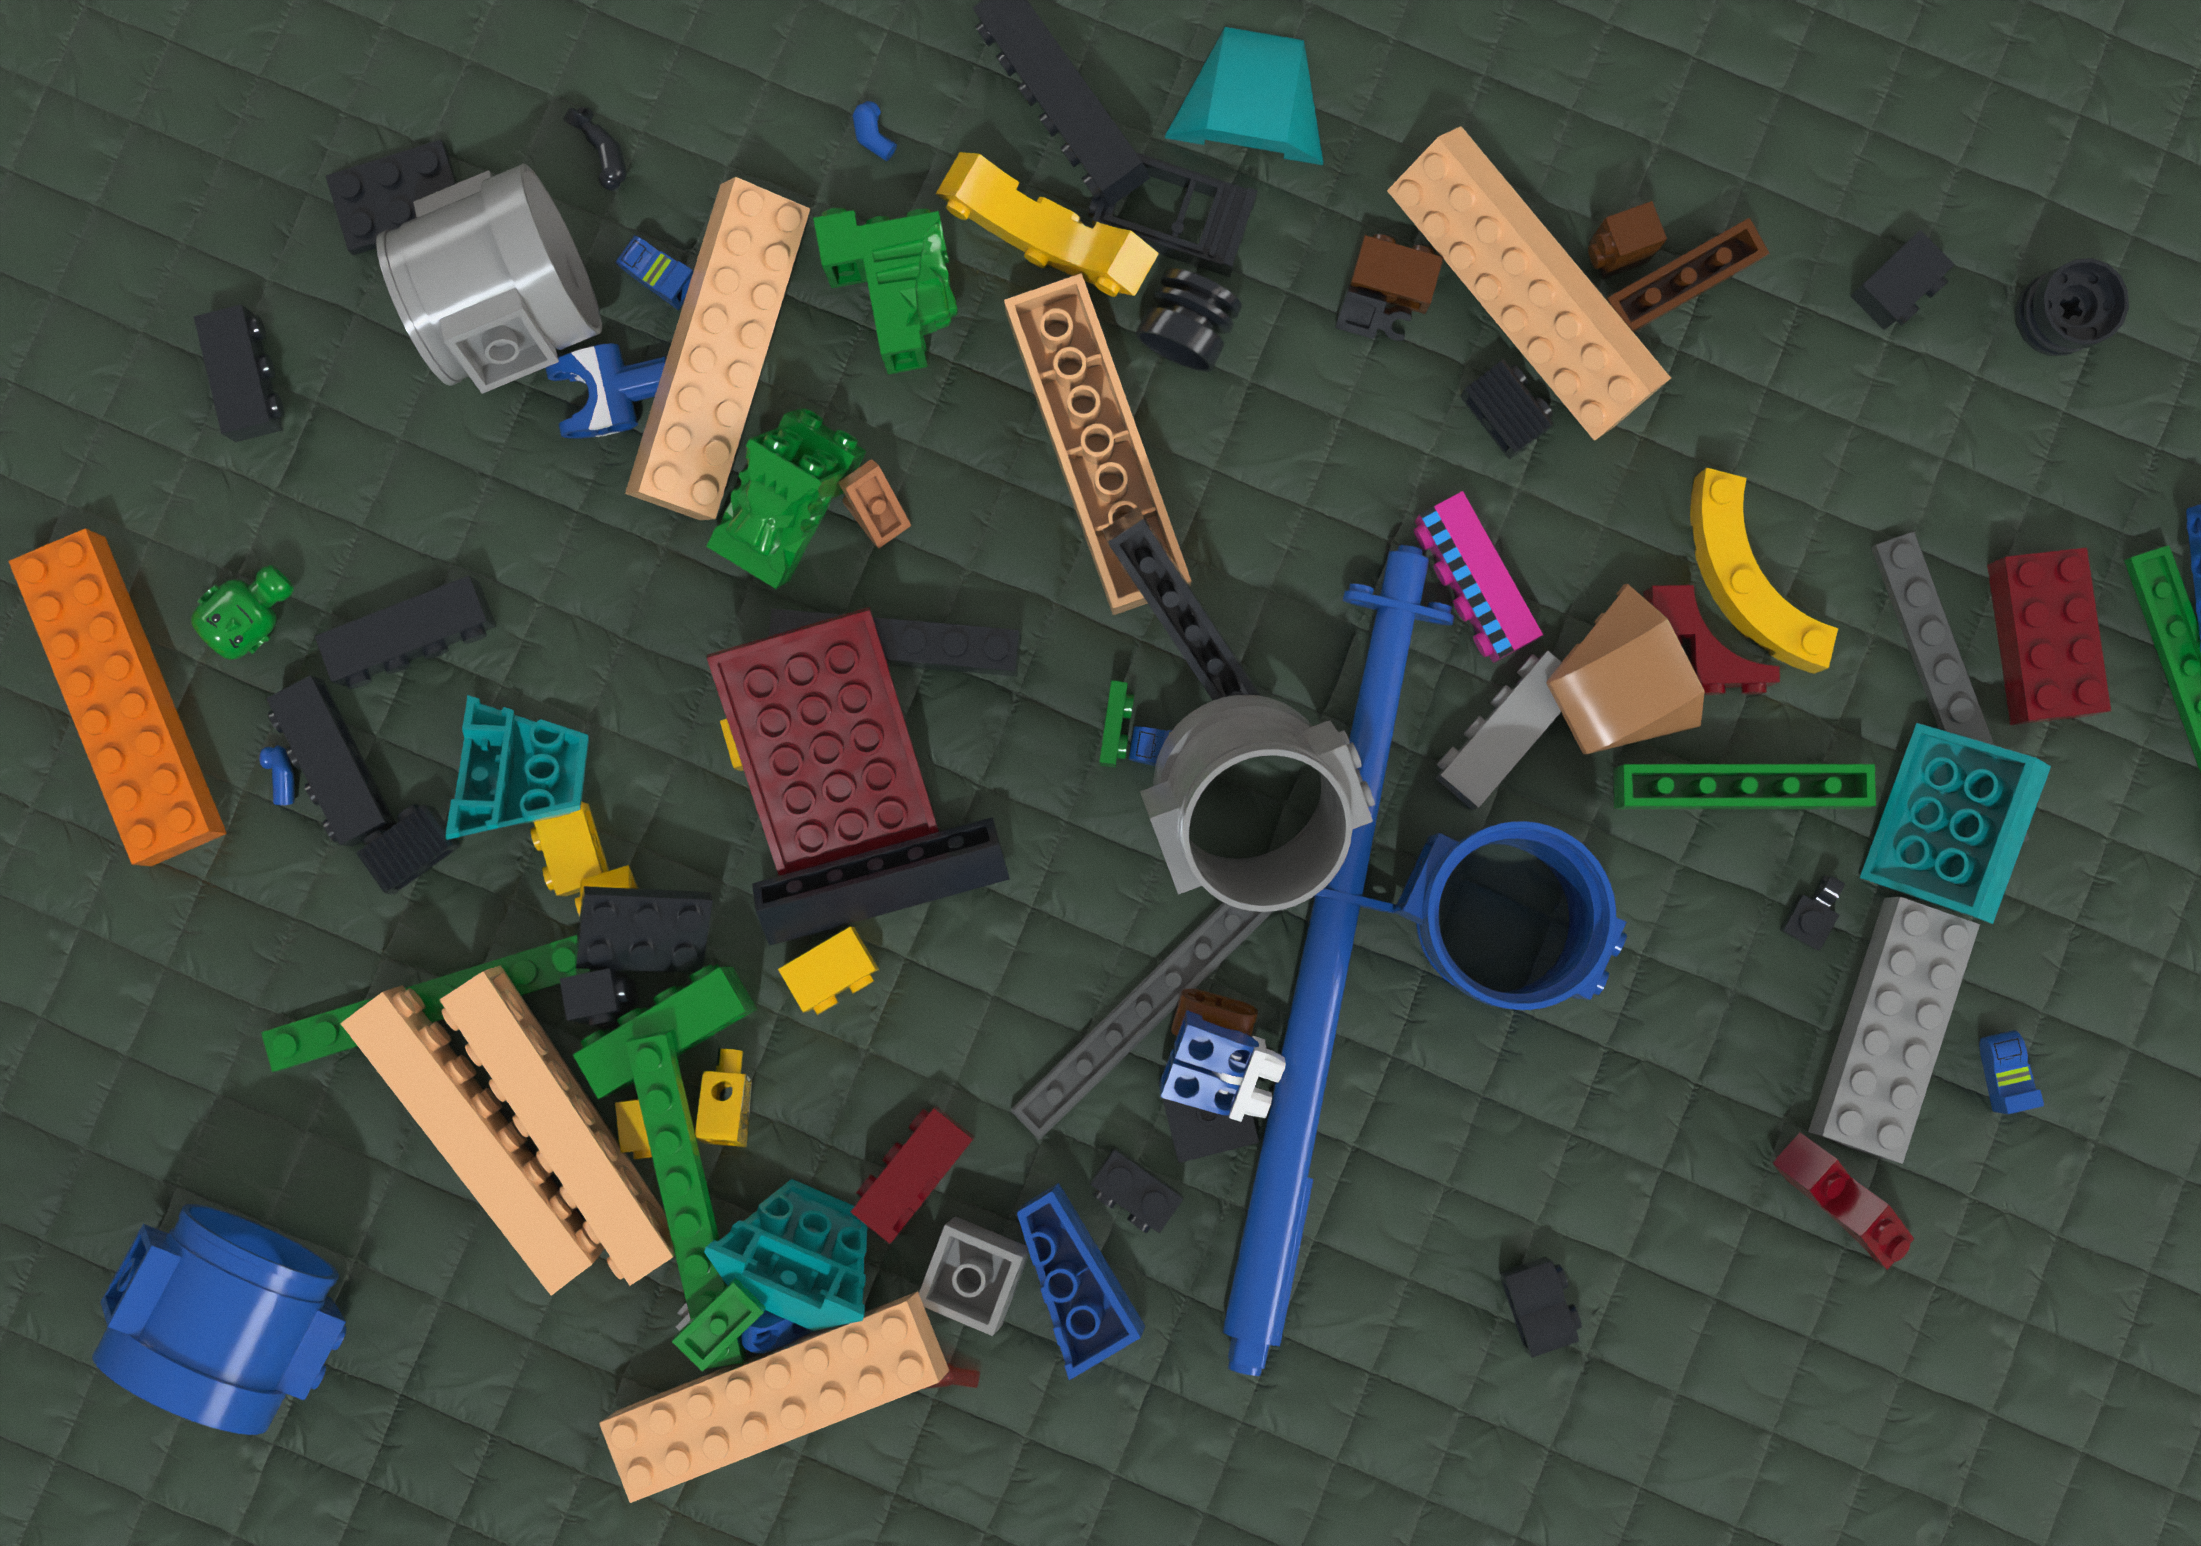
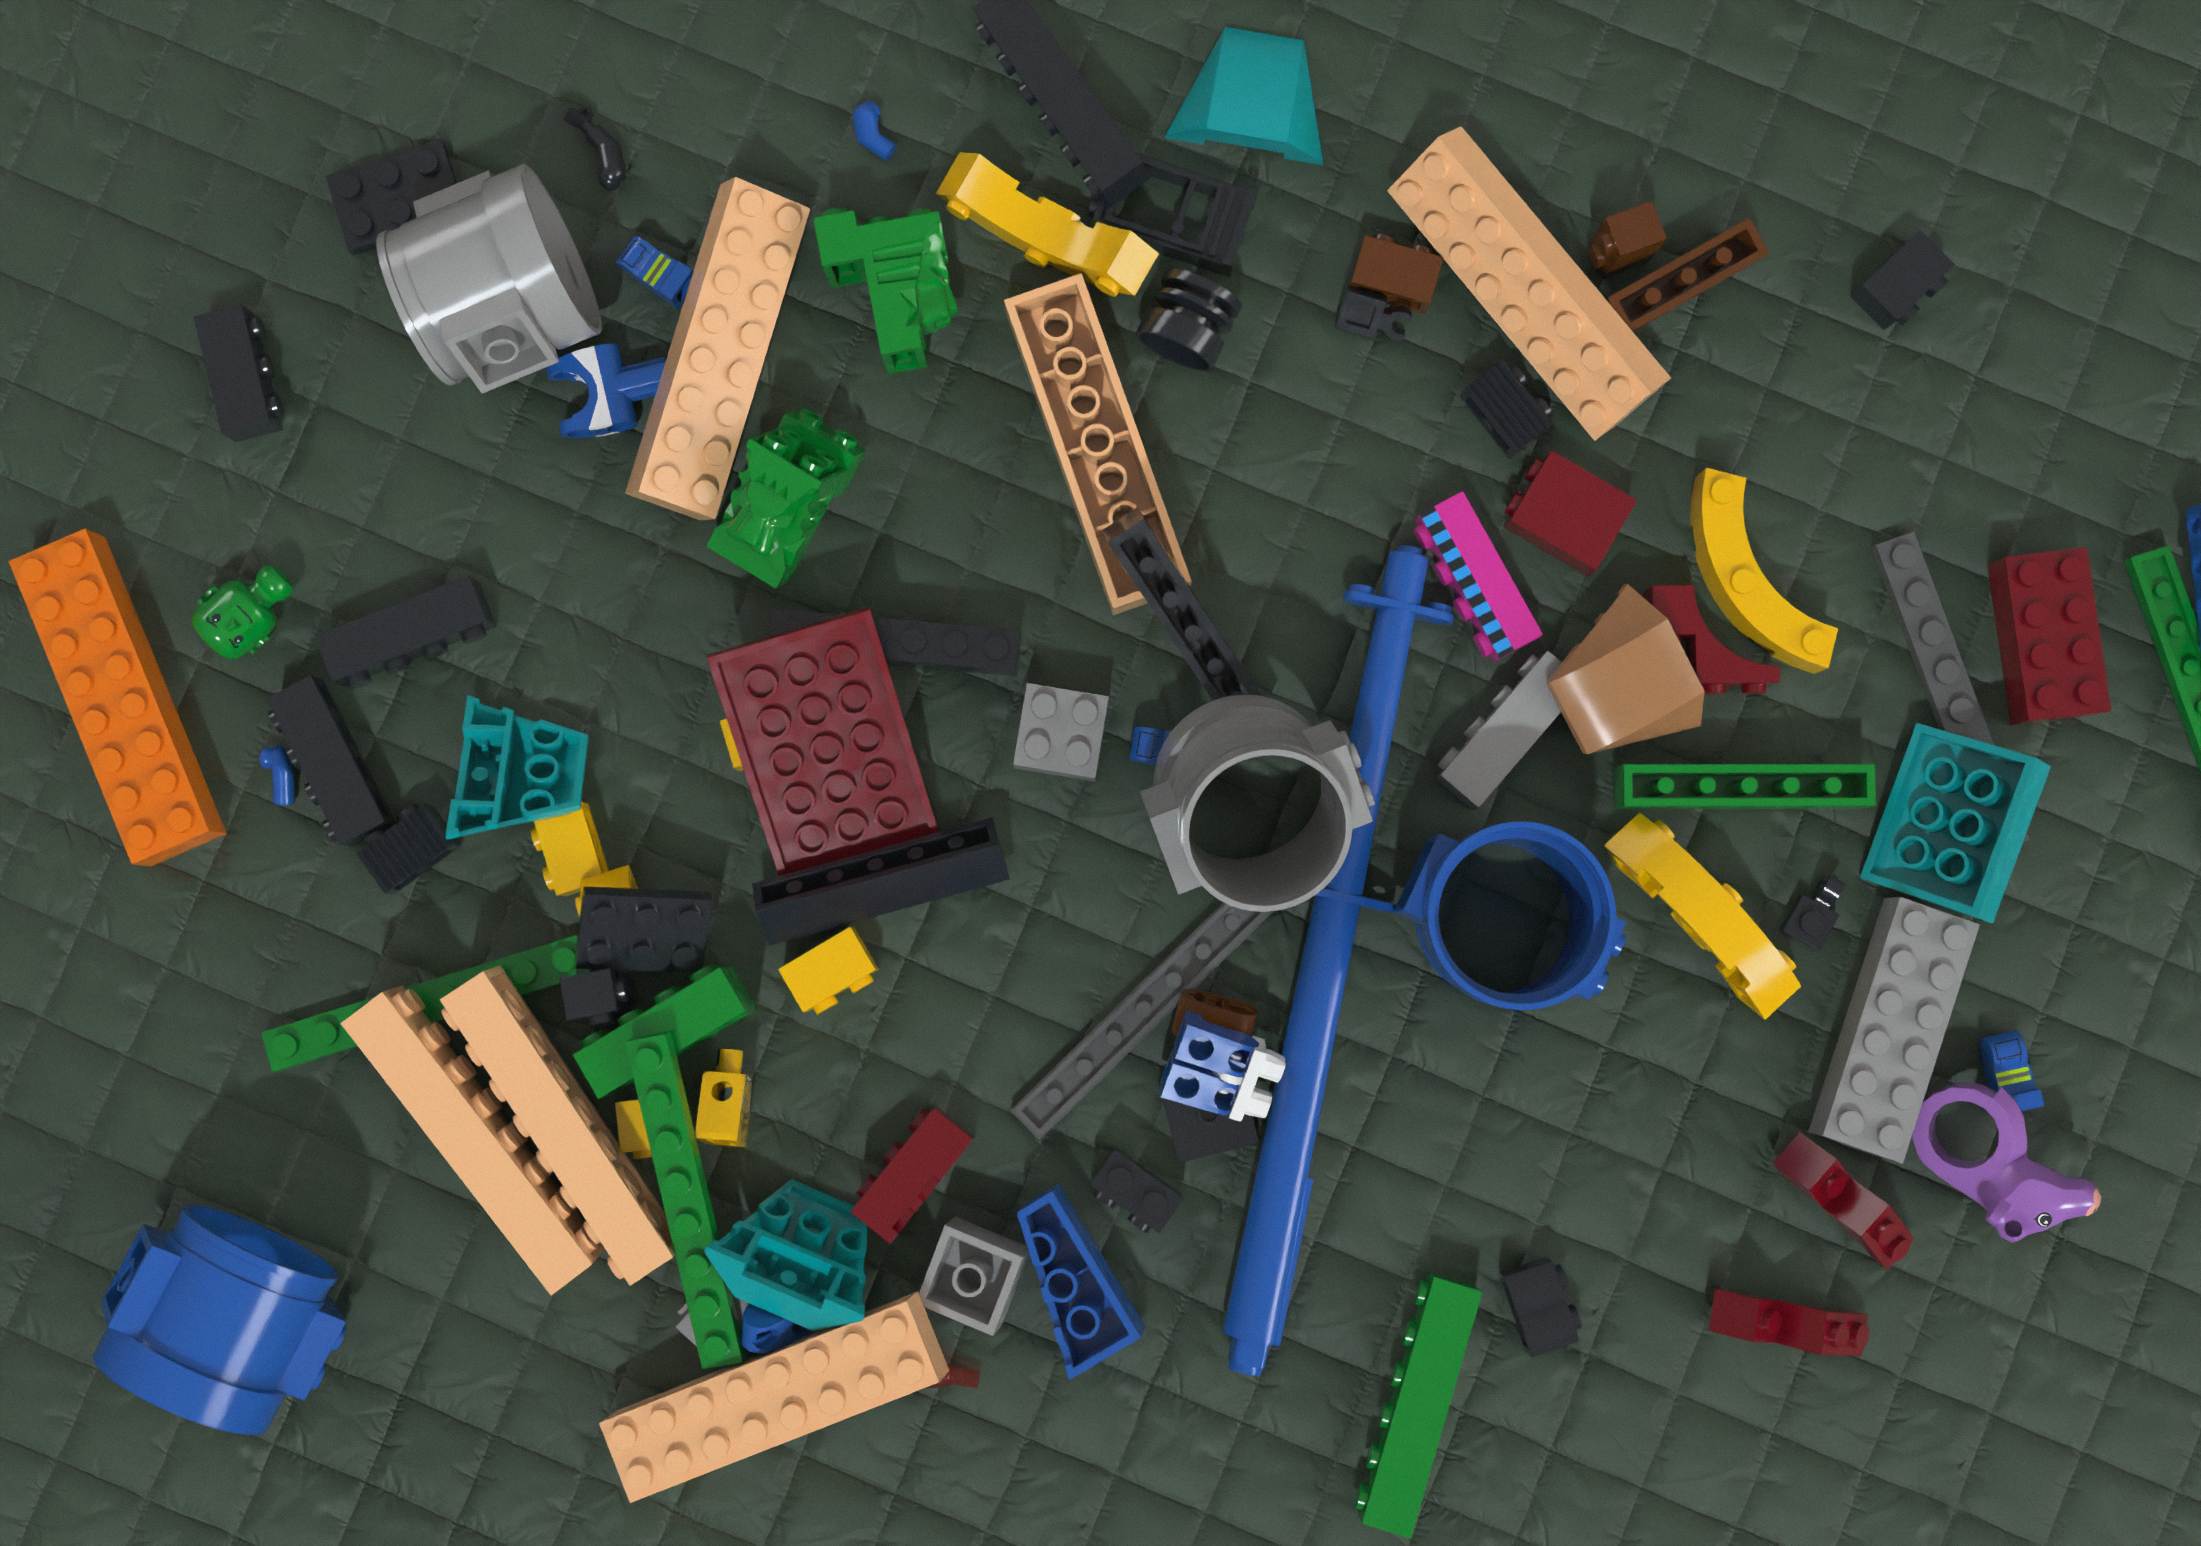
(718, 1324): green plate -> none
(874, 503): nougat slope -> none
(1061, 732): none -> light grey brick
(1119, 707): green plate -> none
(1418, 1404): none -> green brick
(1568, 512): none -> dark red brick
(1706, 912): none -> yellow brick
(1789, 1323): none -> dark red arch
(2010, 1186): none -> medium lavender animal
(2090, 298): black wheel -> none

